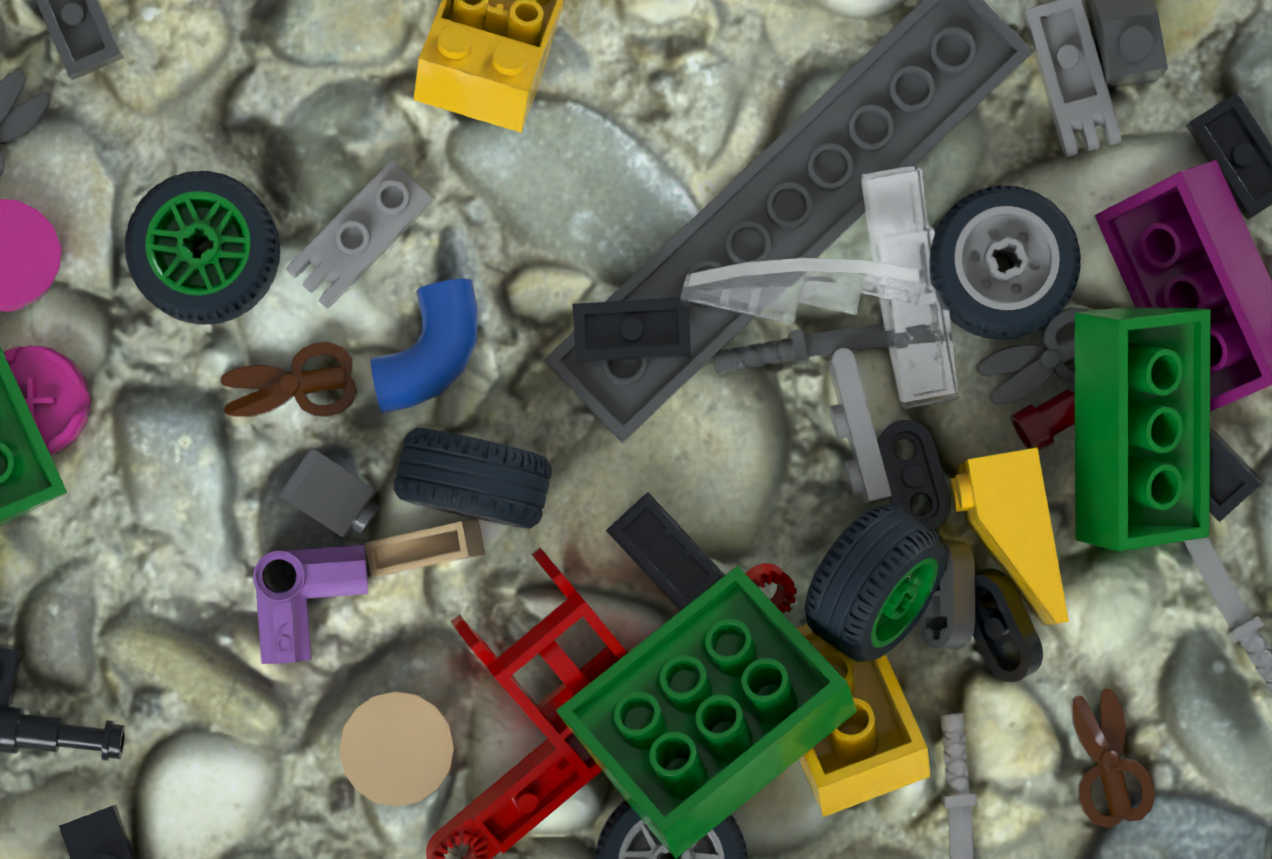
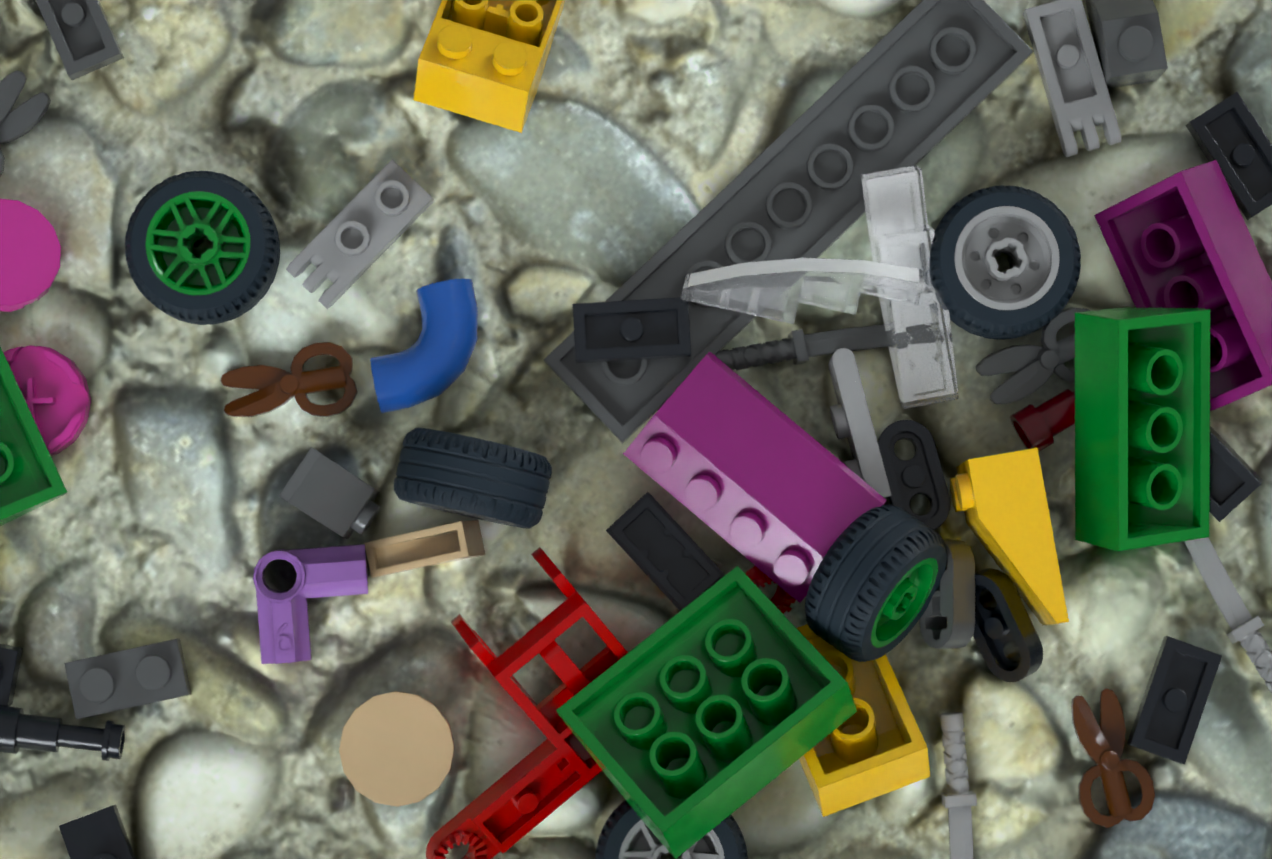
(127, 678): none -> dark grey plate
(751, 474): none -> magenta slope
(1174, 700): none -> black plate

